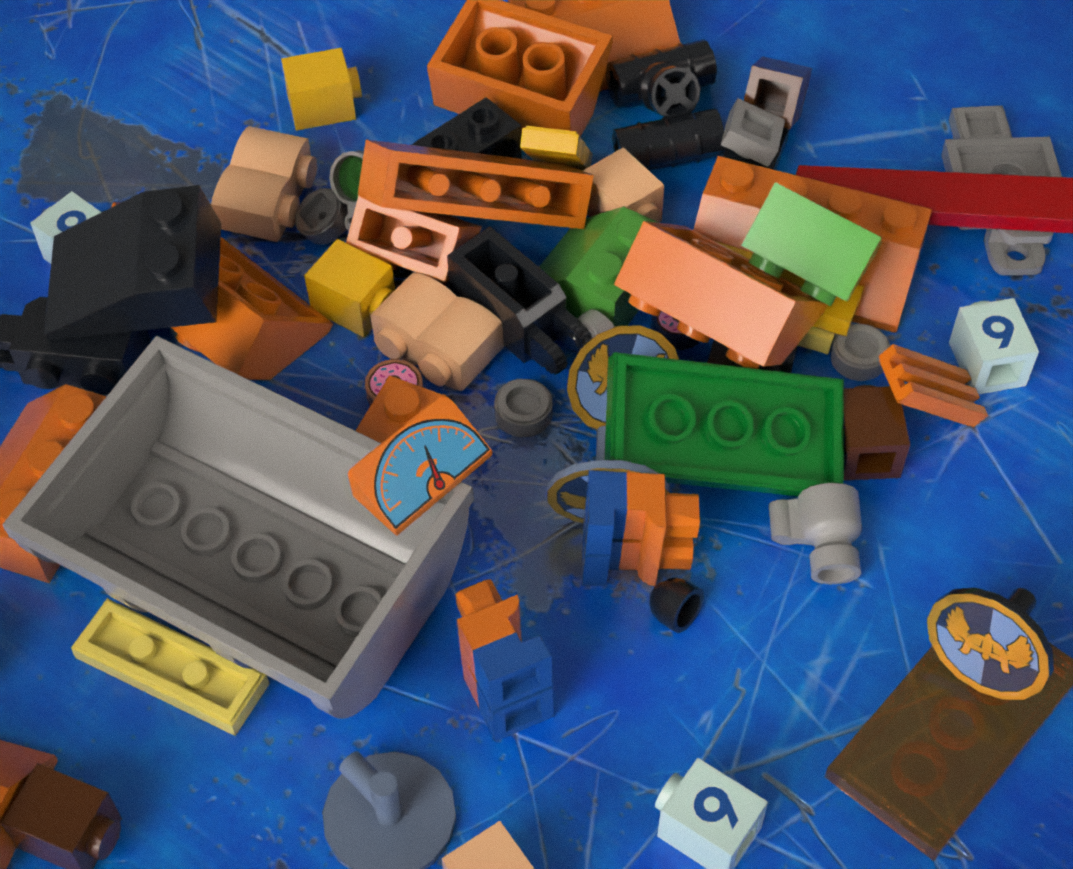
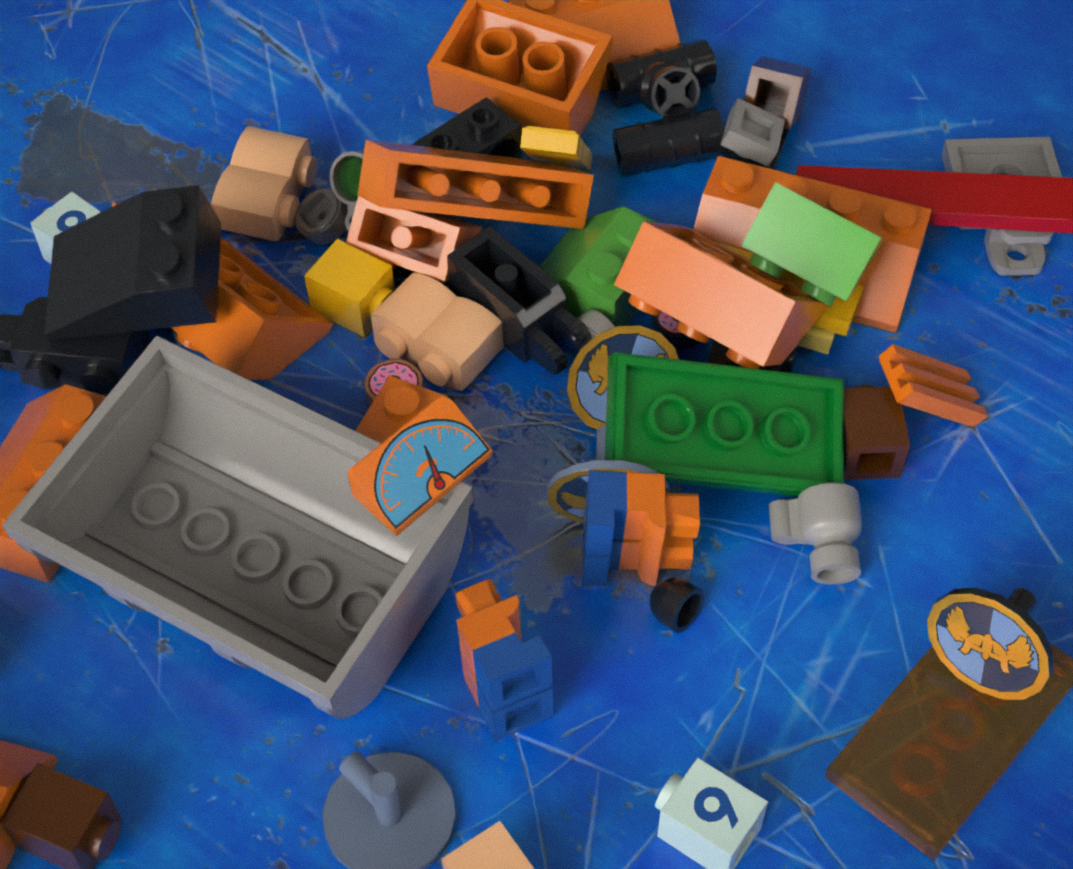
(170, 666): light yellow tile -> none
(320, 88): yellow brick -> none
(523, 407): light grey tile -> none
(624, 182): light nougat brick -> none
(858, 352): light grey tile -> none
(979, 122): light grey tile -> none
(993, 345): light aqua brick -> none

